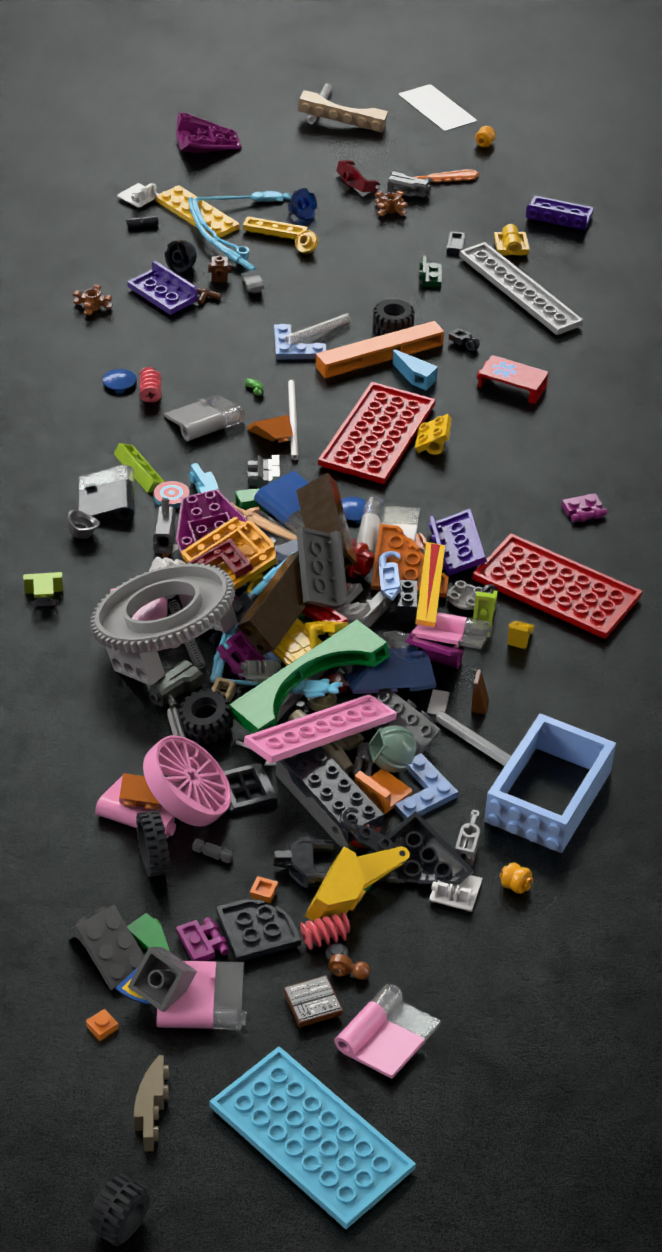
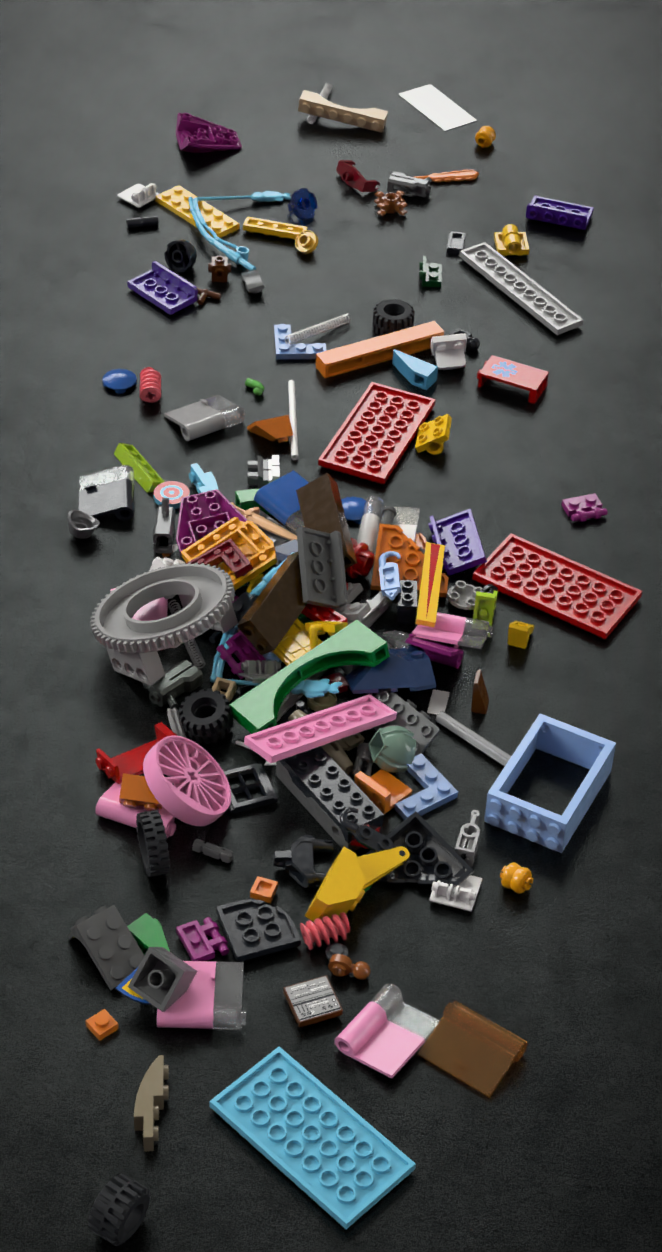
(43, 587): lime piece -> none
(92, 299): dark orange pin -> none
(130, 761): none -> red panel
(389, 513): none -> dark grey pin
(449, 351): none -> white piece
(472, 1042): none -> clear orange door

